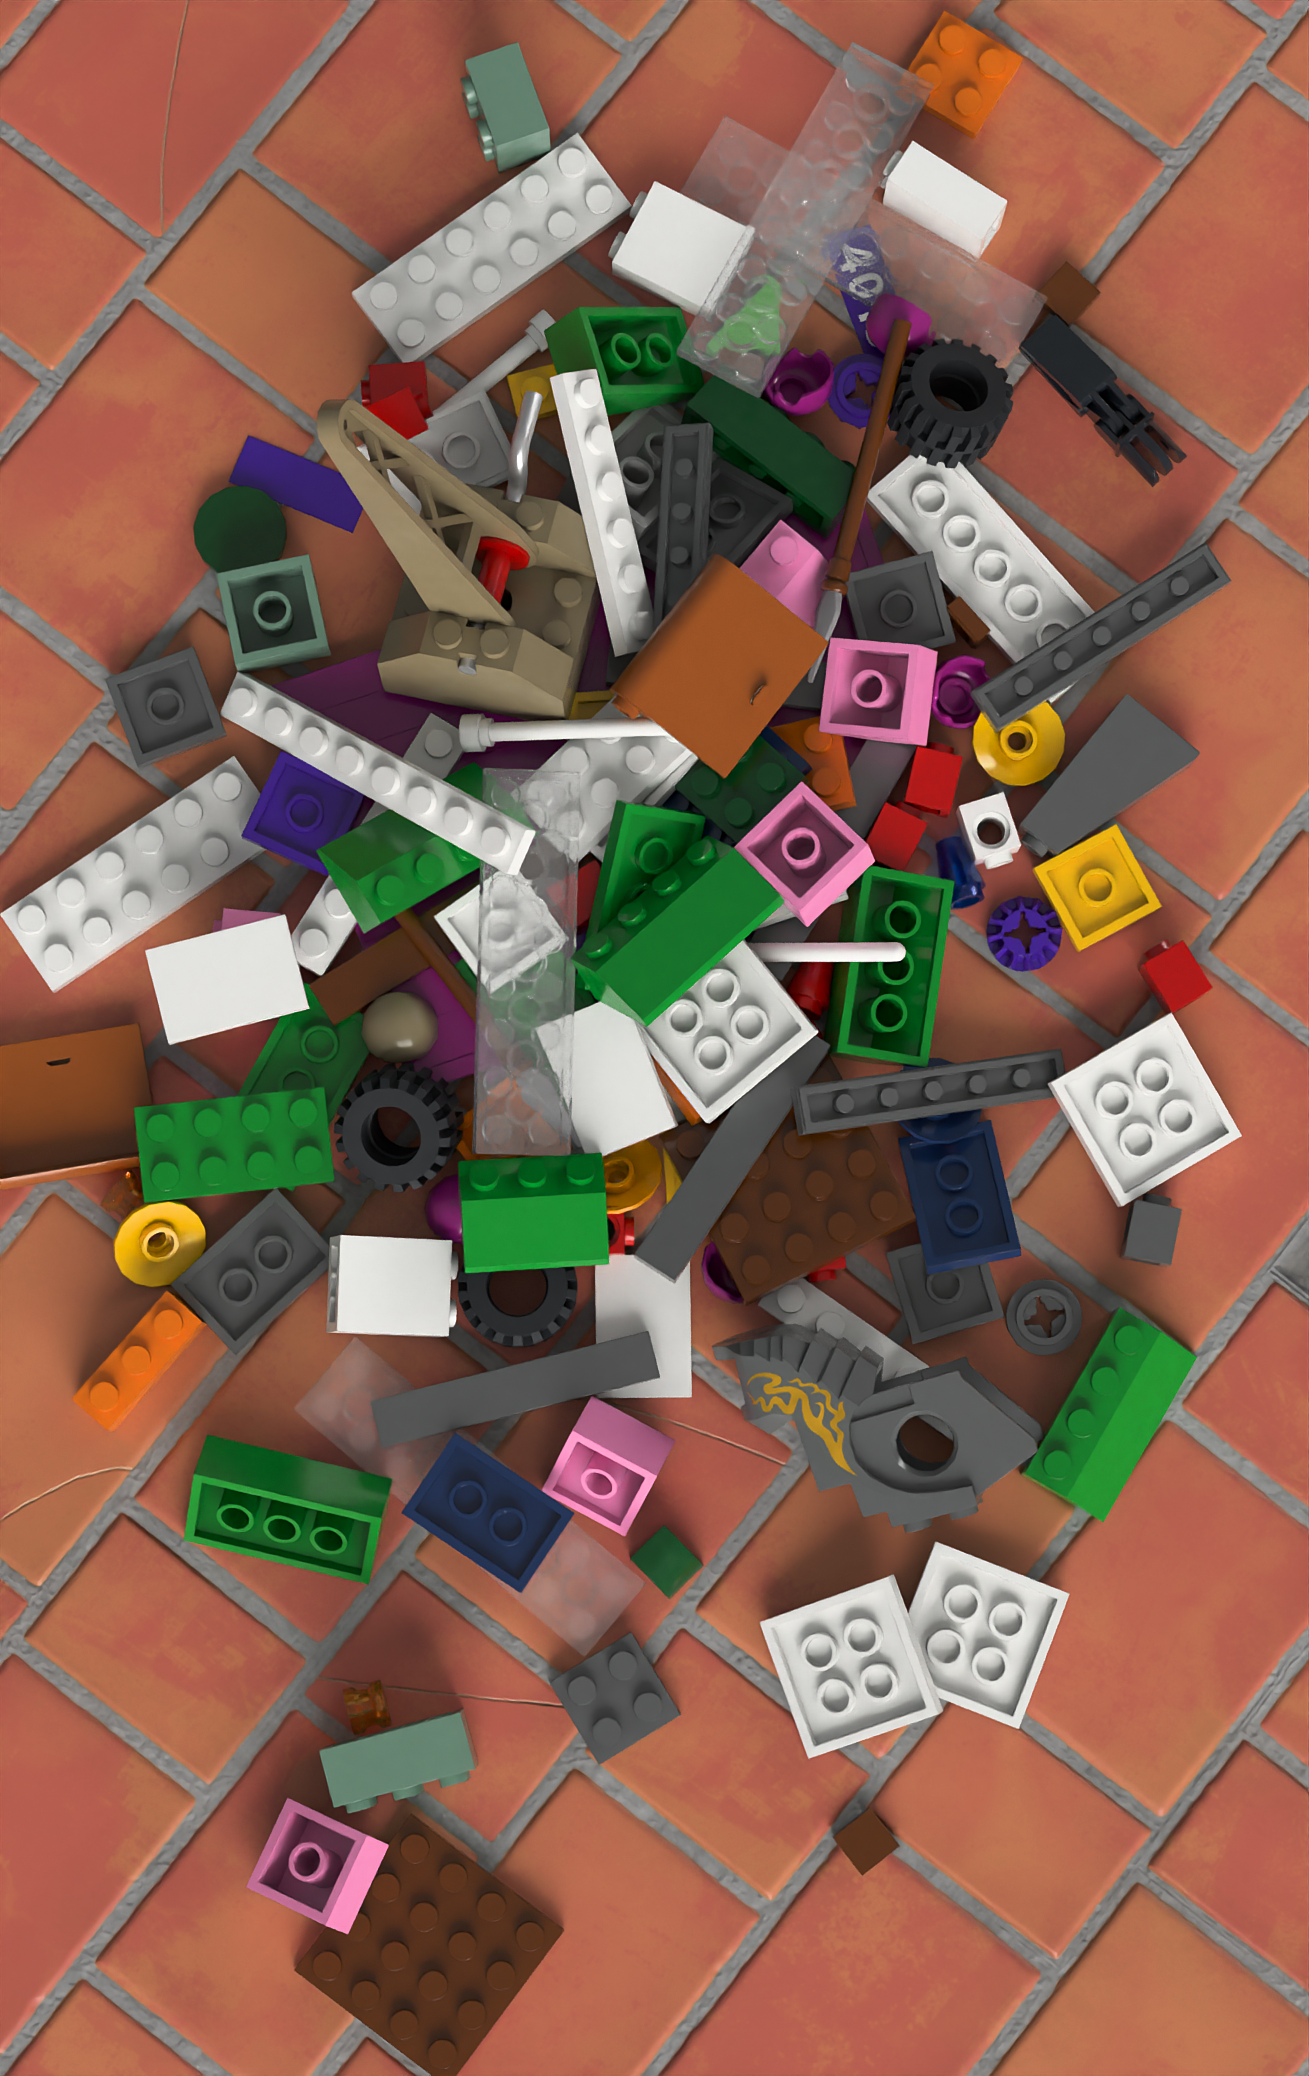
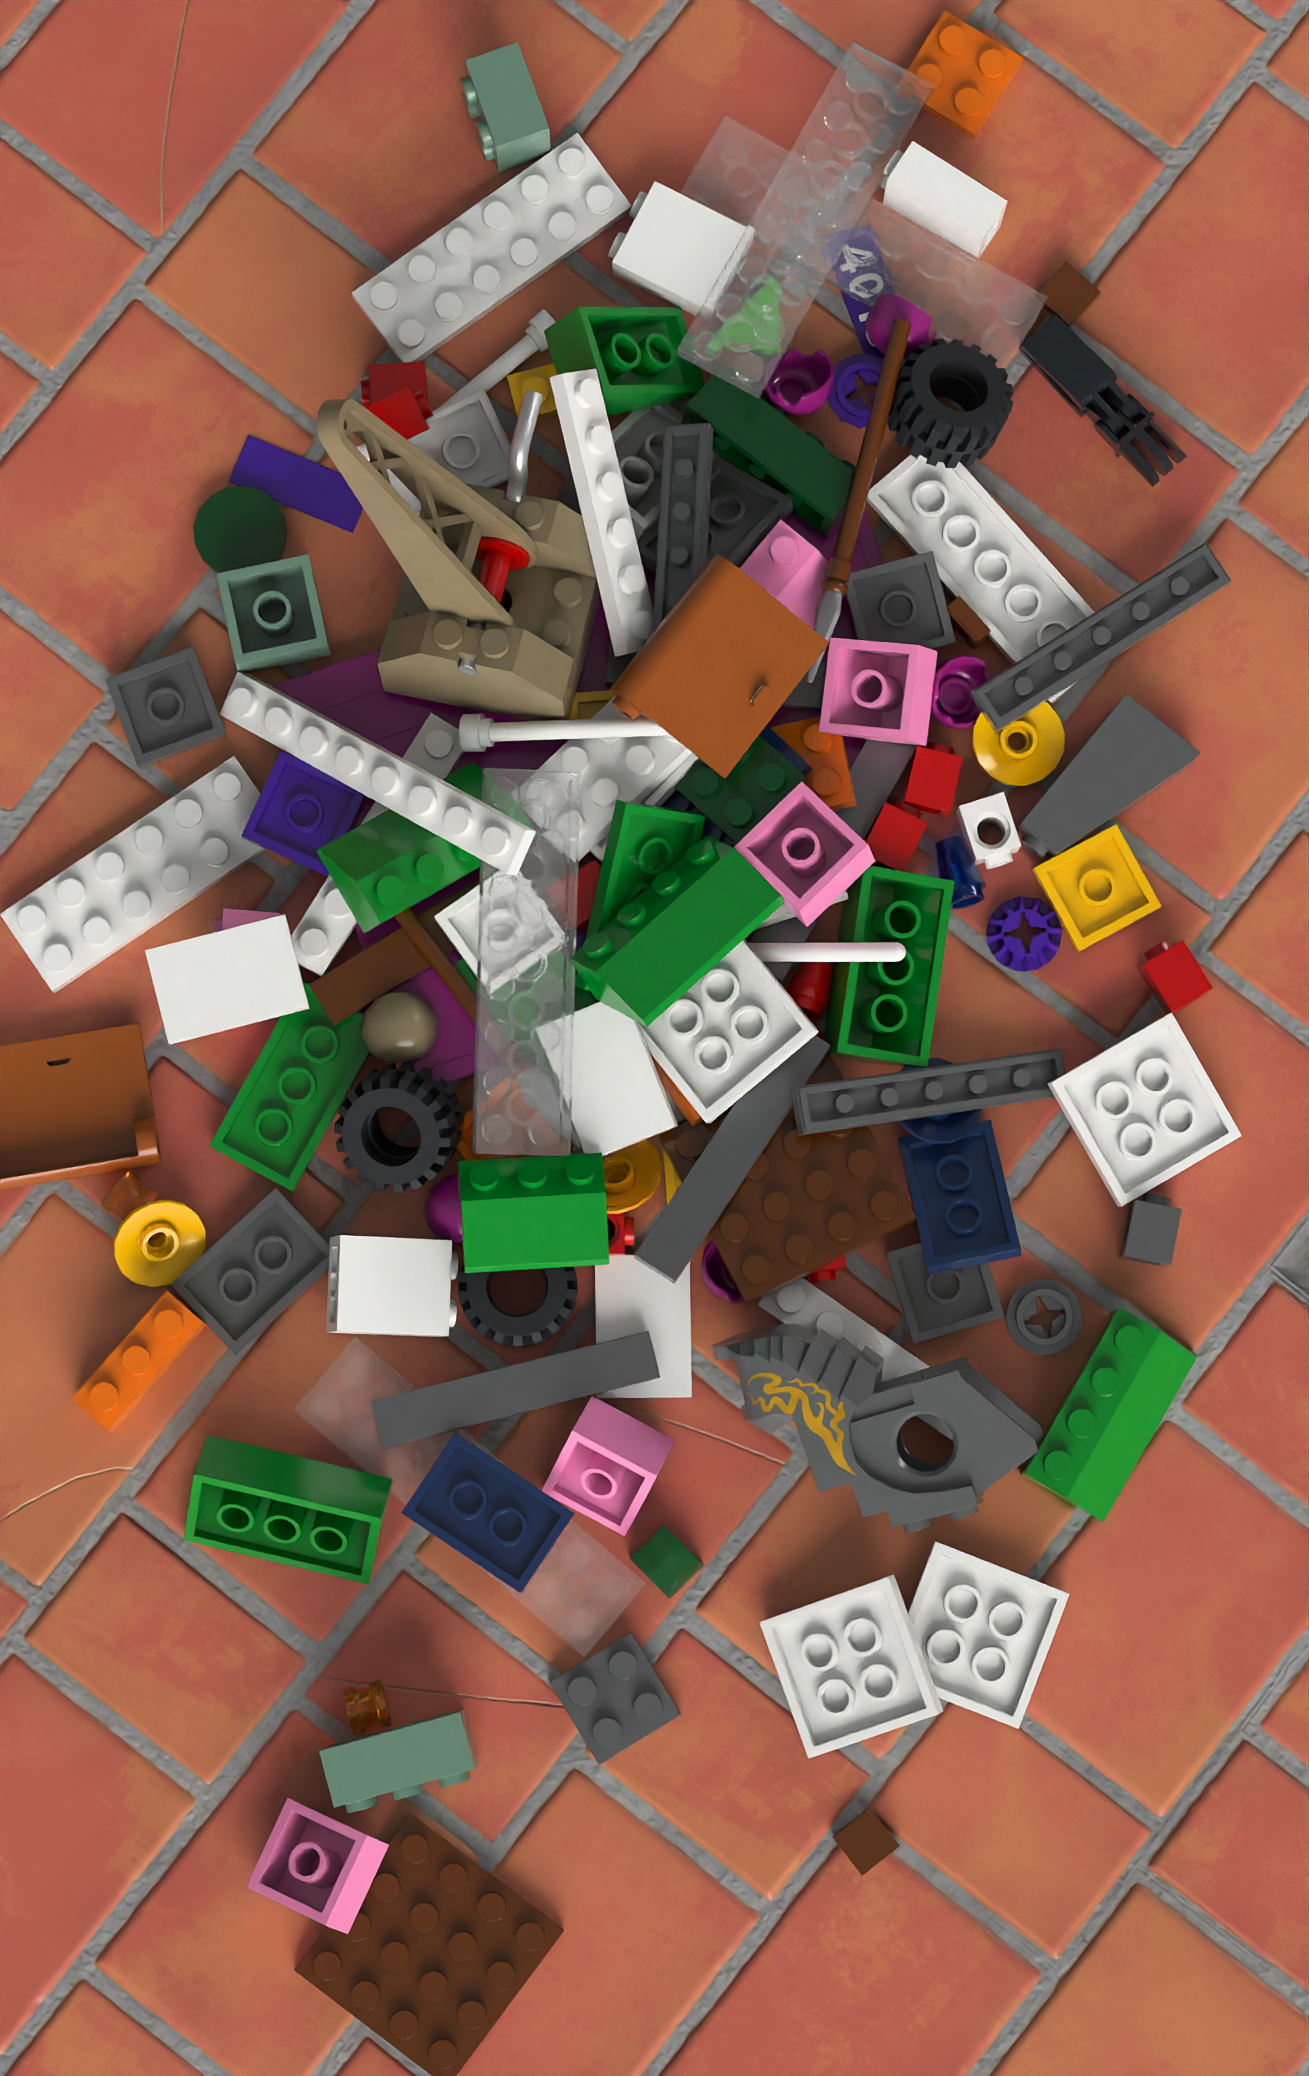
(234, 1144): green plate -> none

